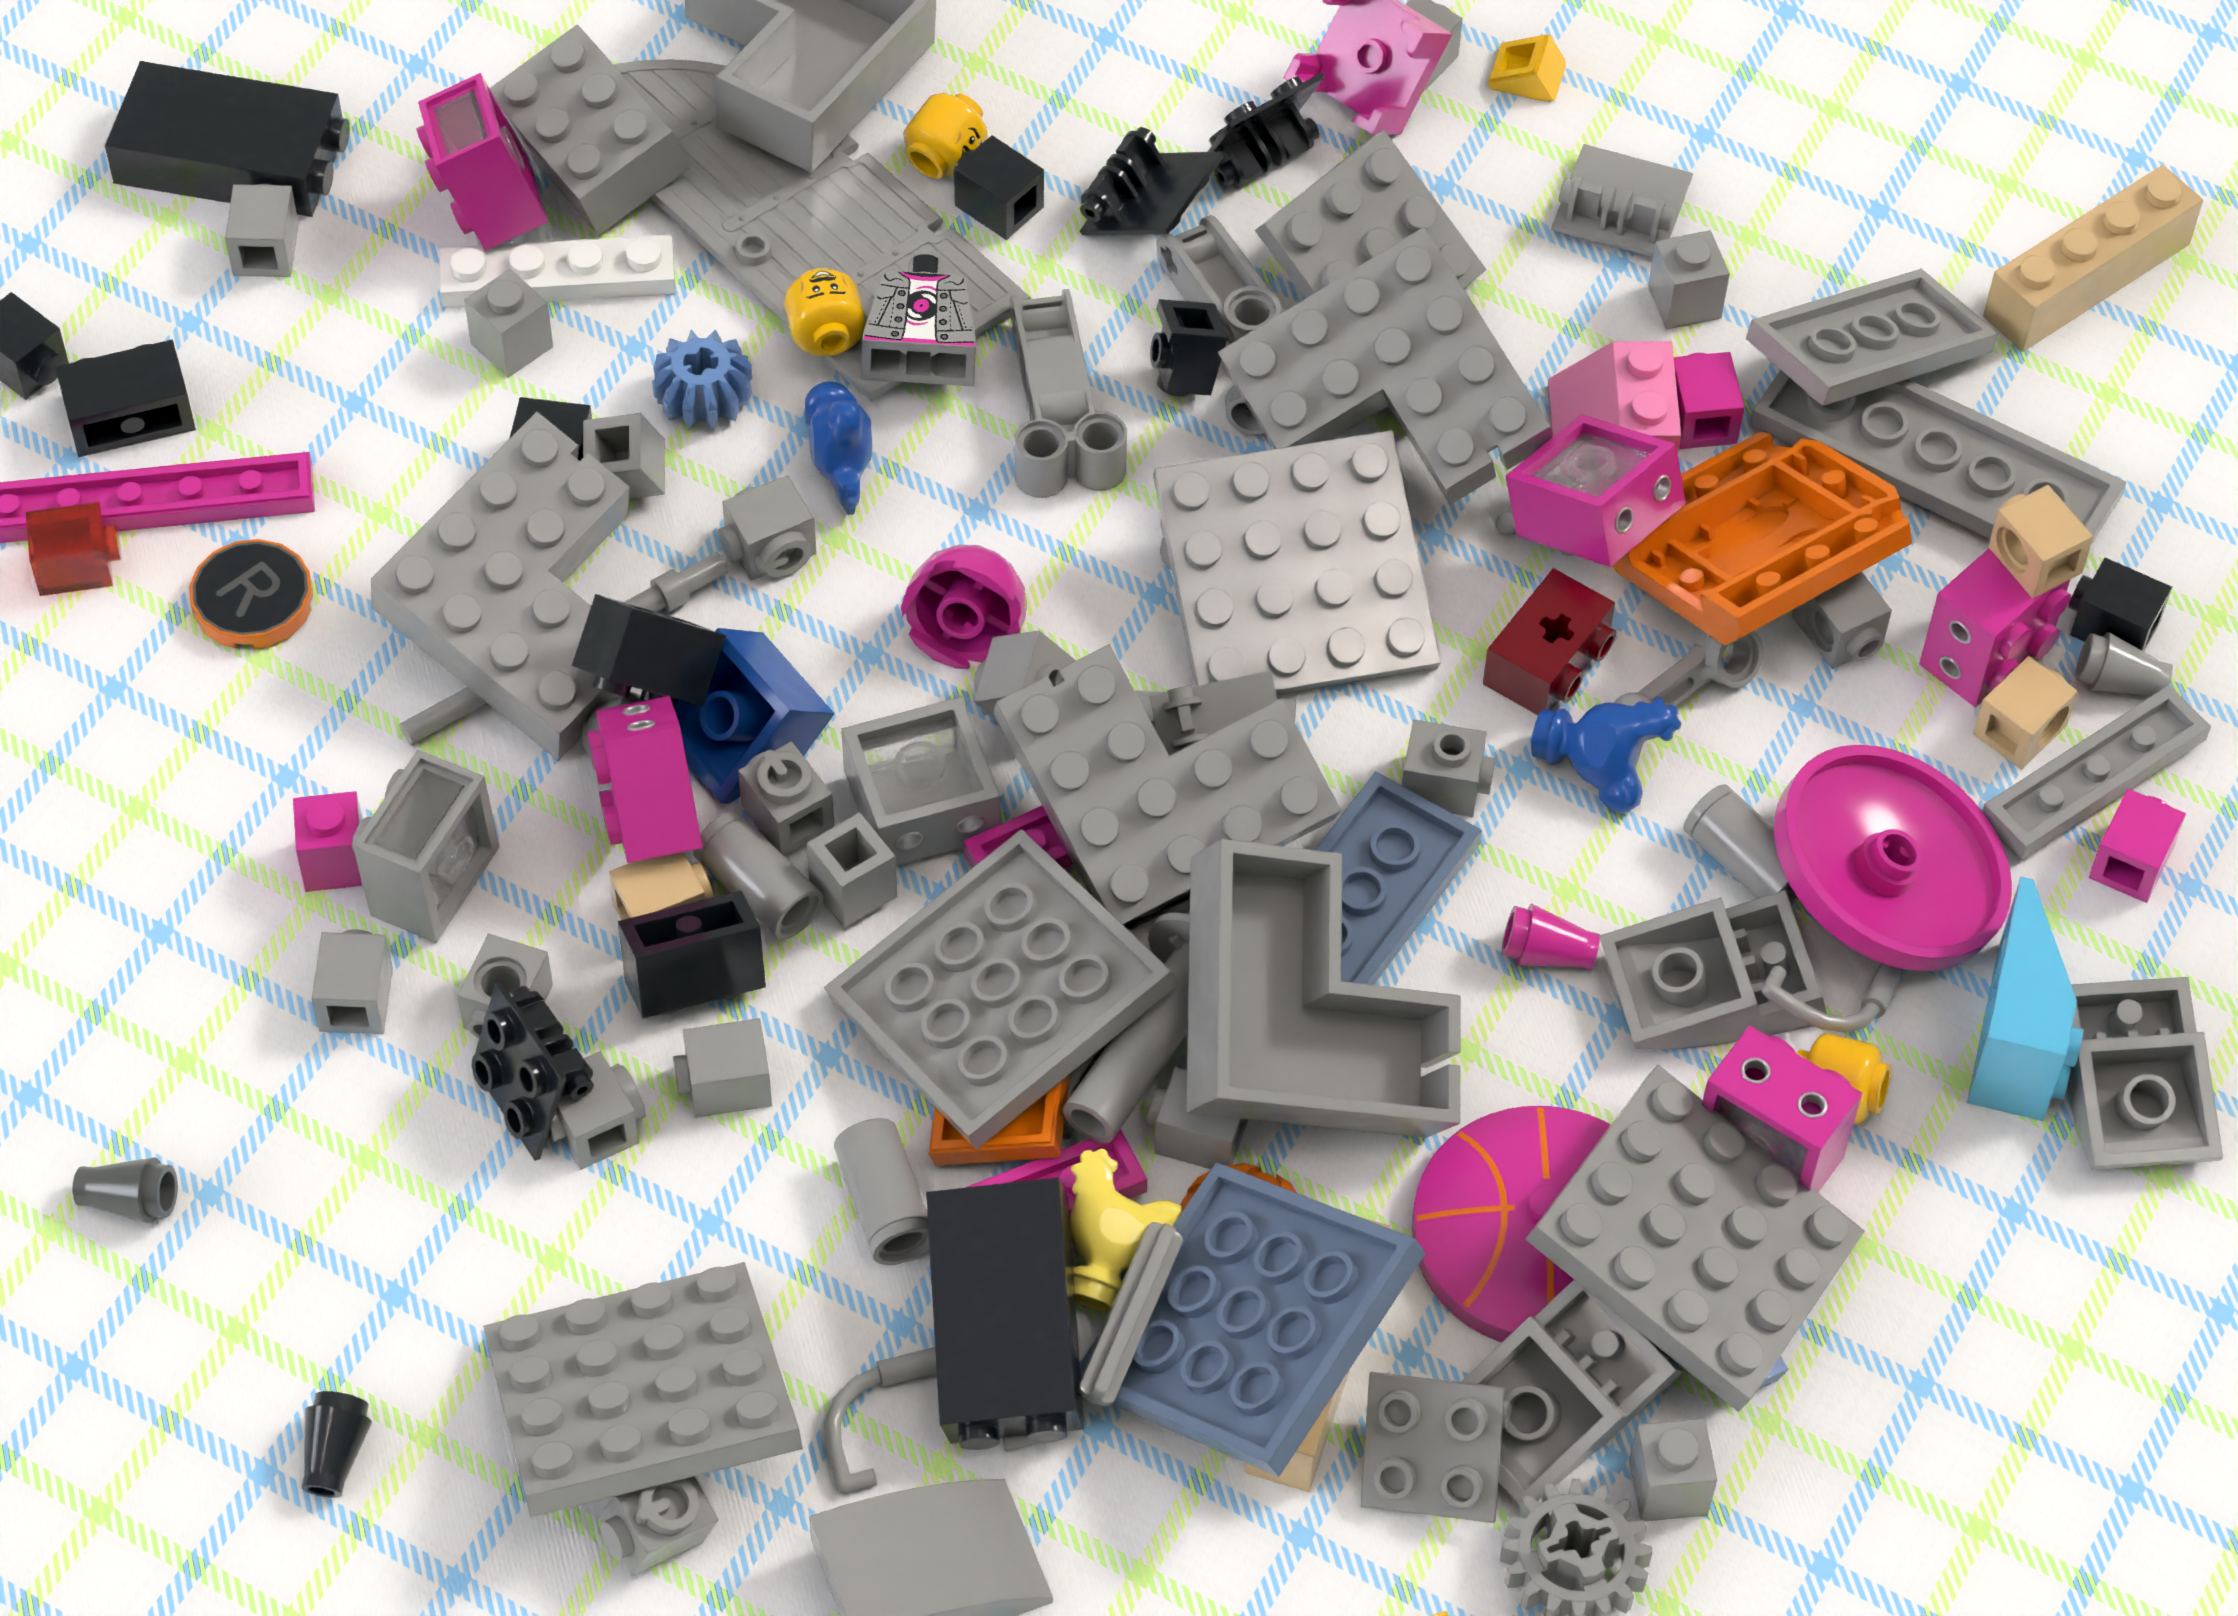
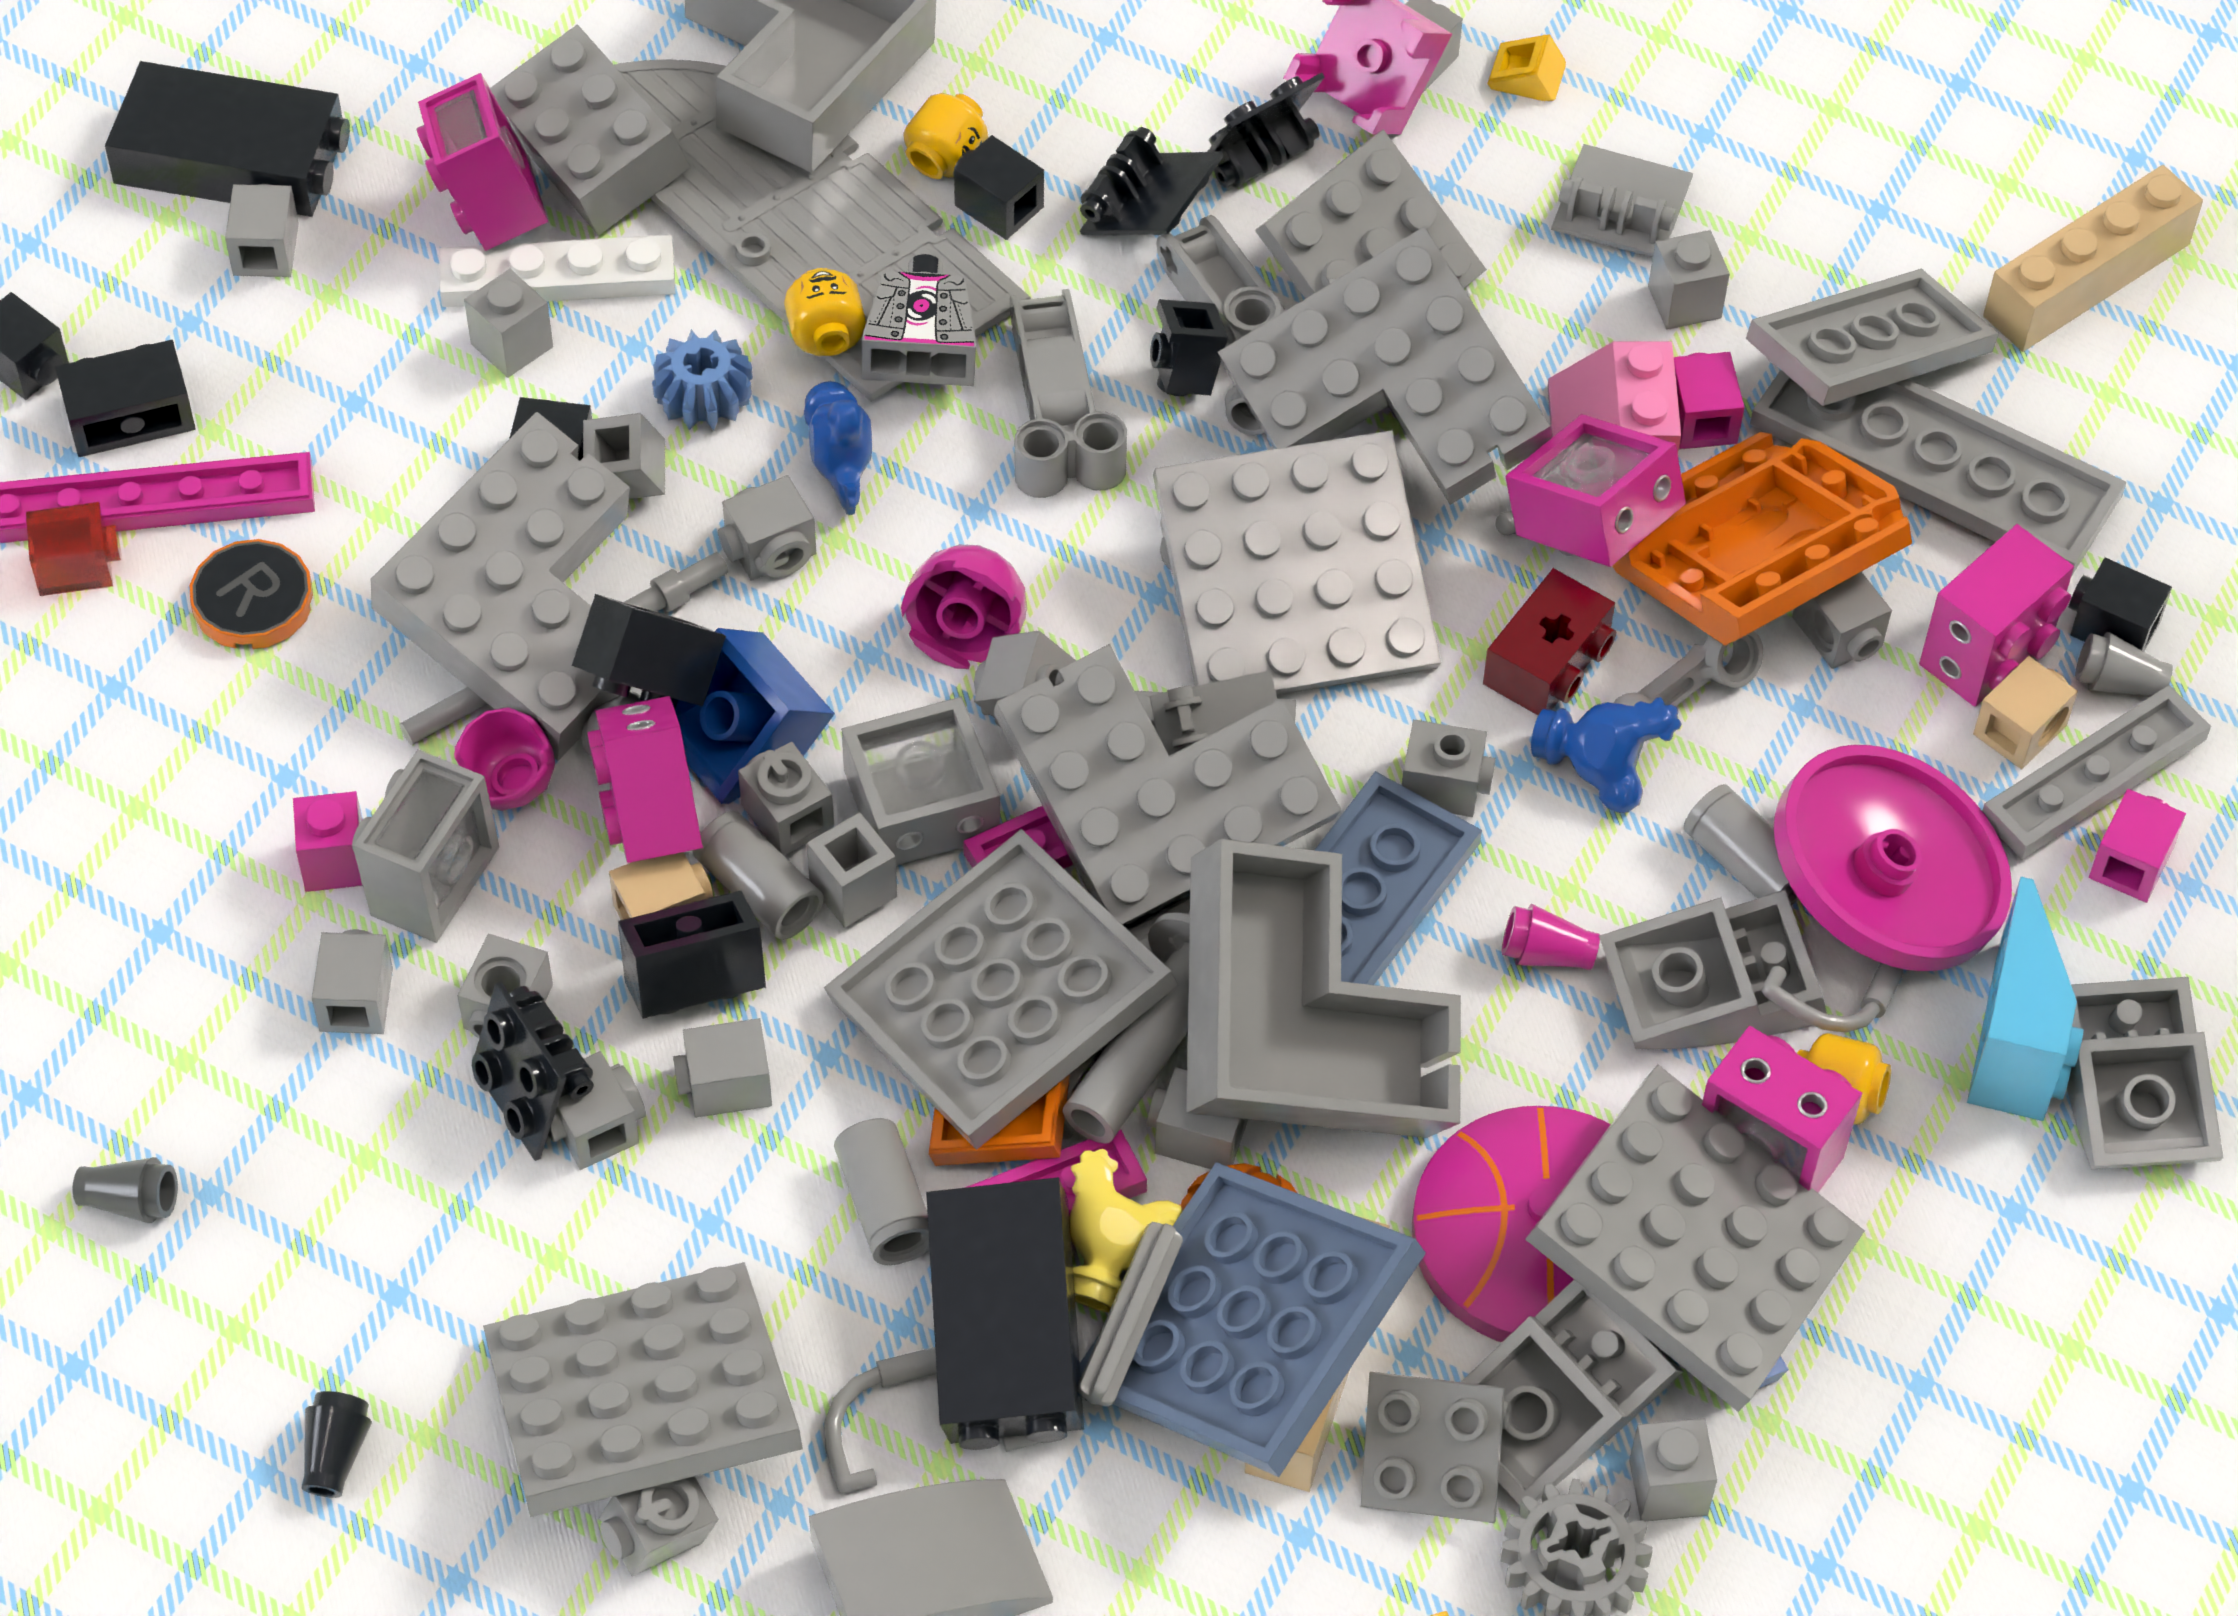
(510, 755): none -> dark pink hair
(2040, 540): tan brick -> none

